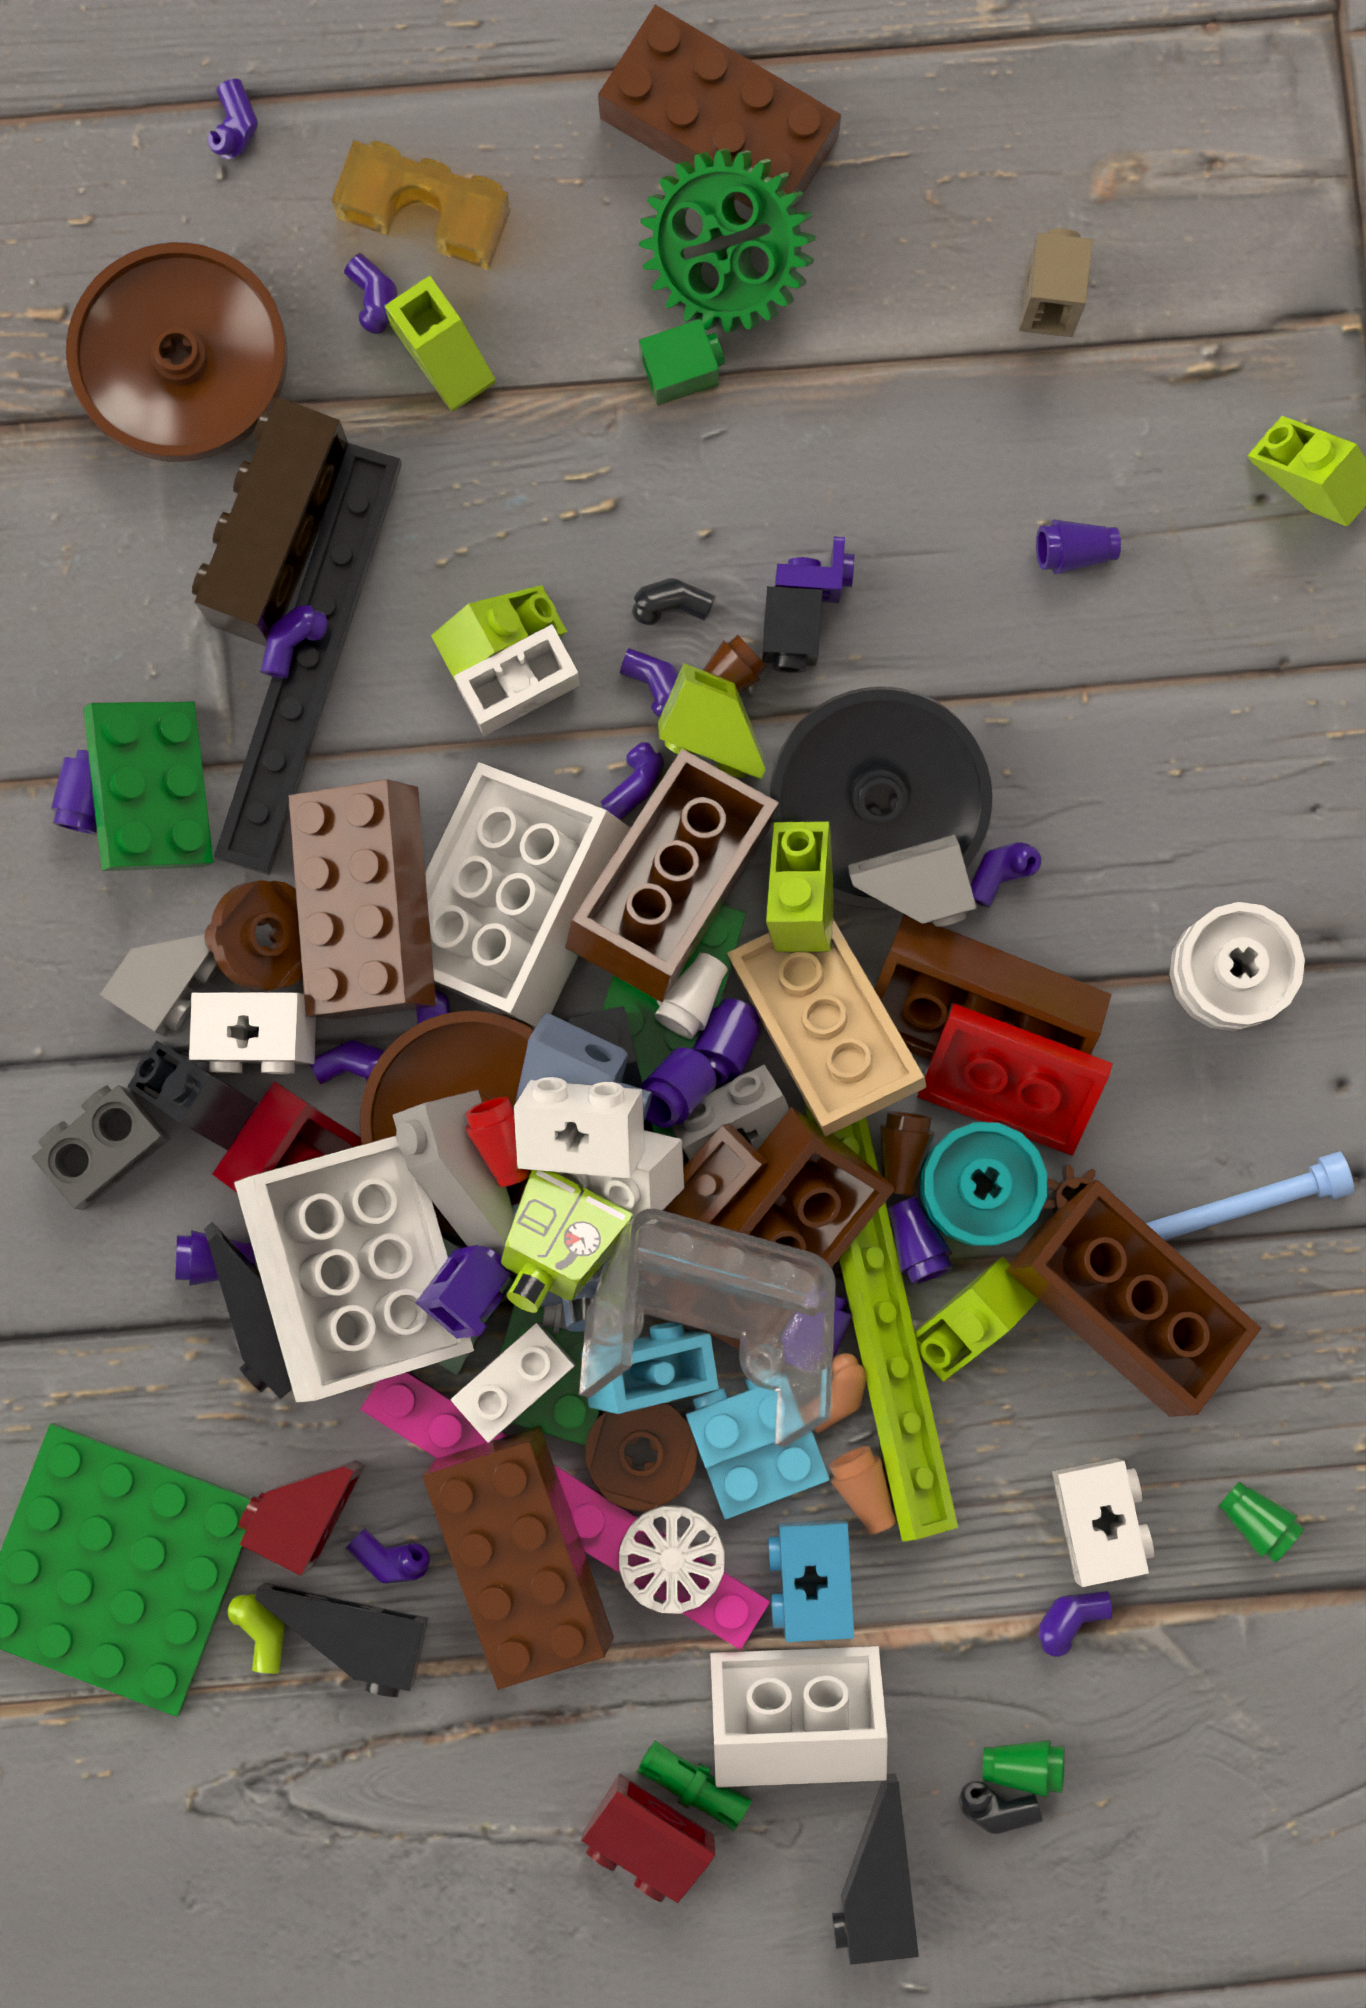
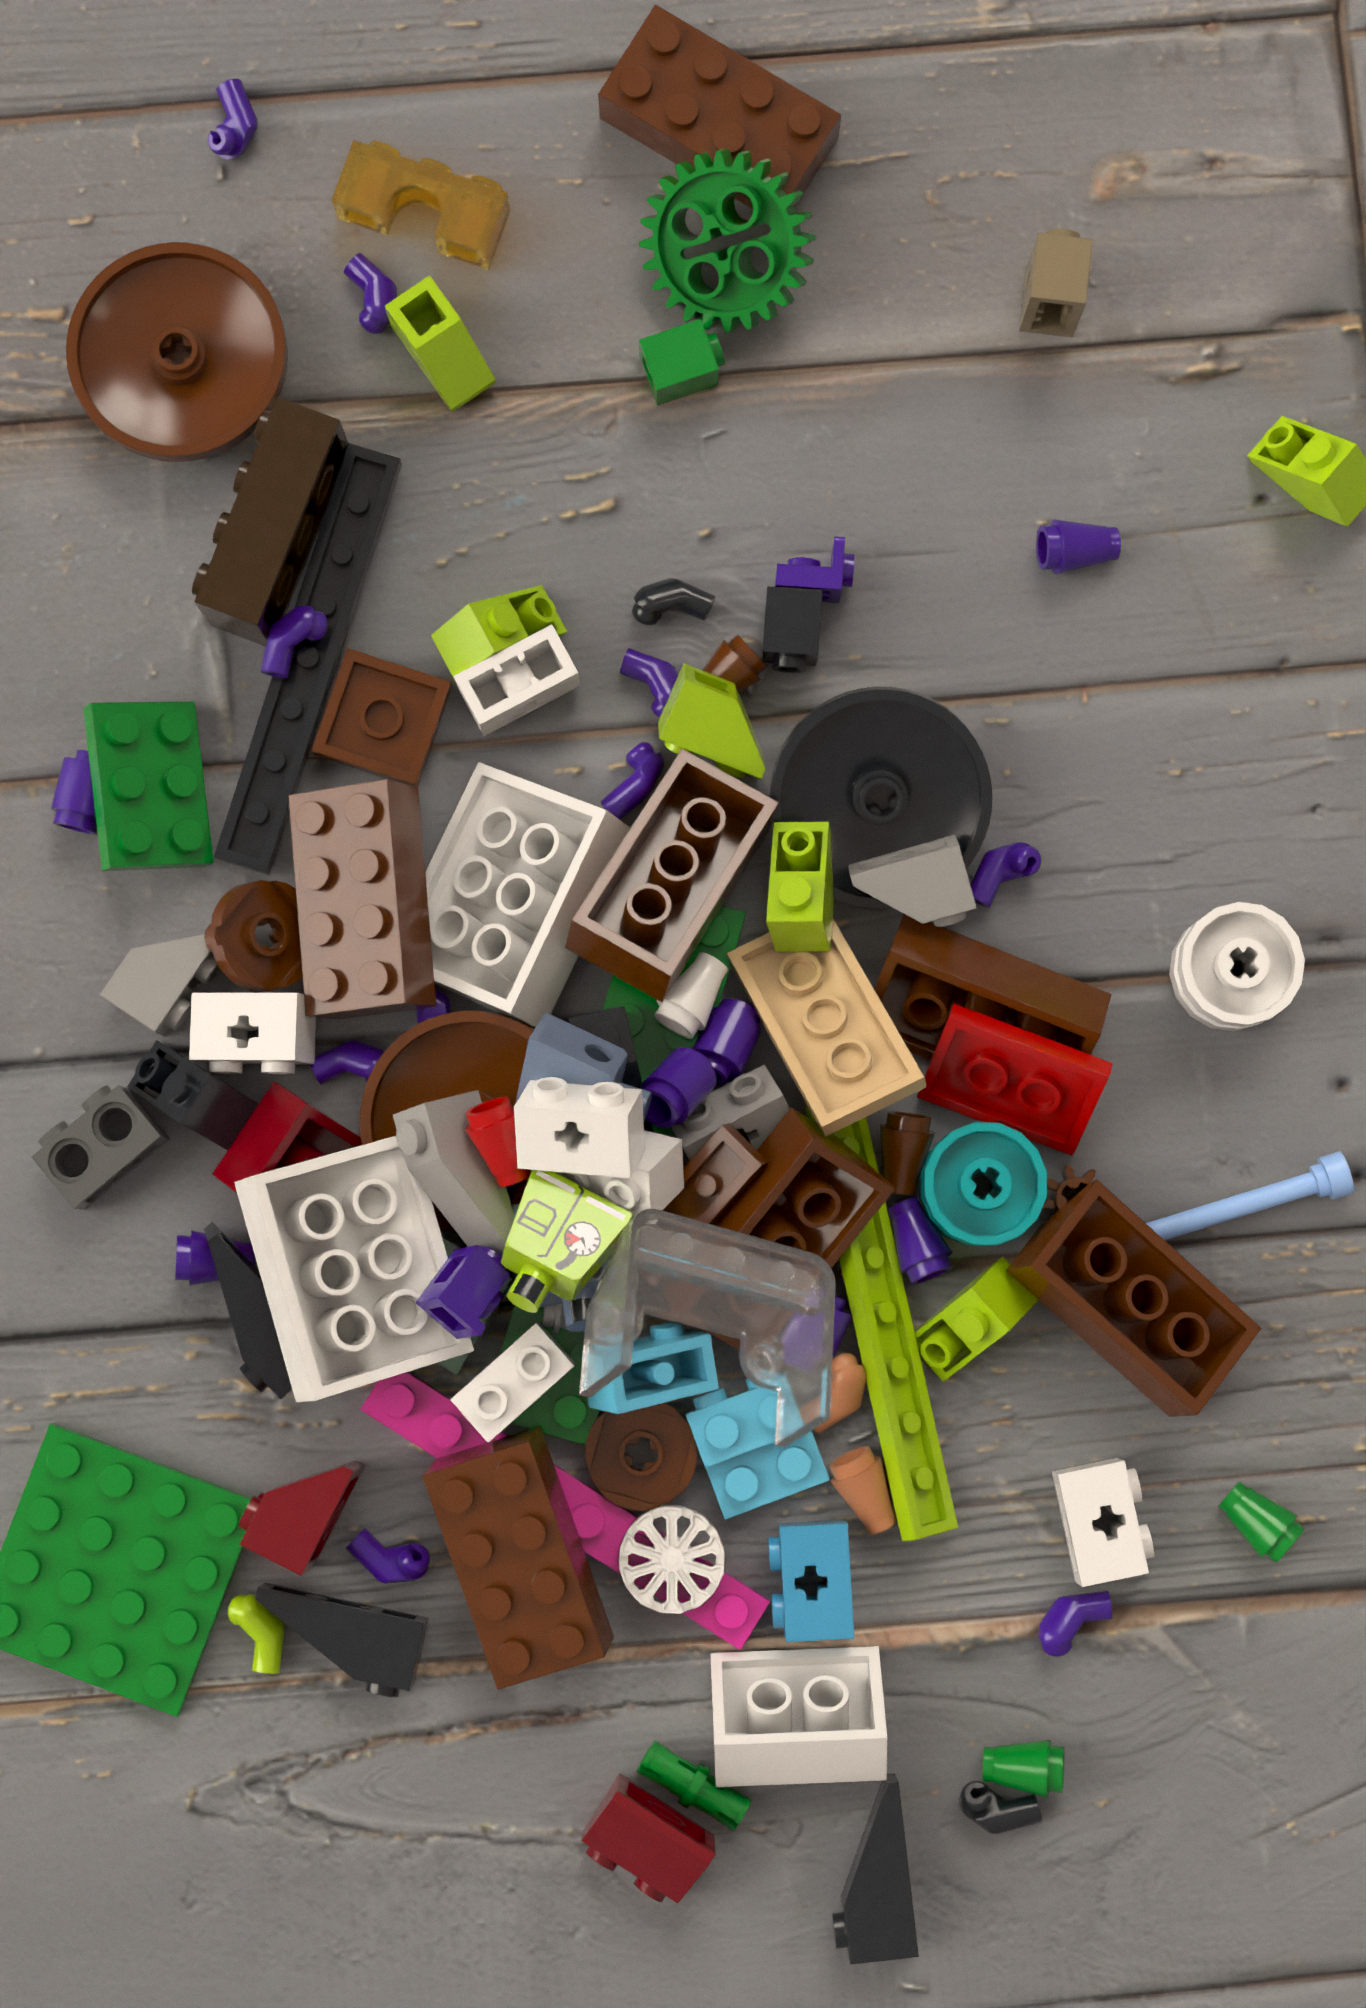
(382, 718): none -> reddish brown plate

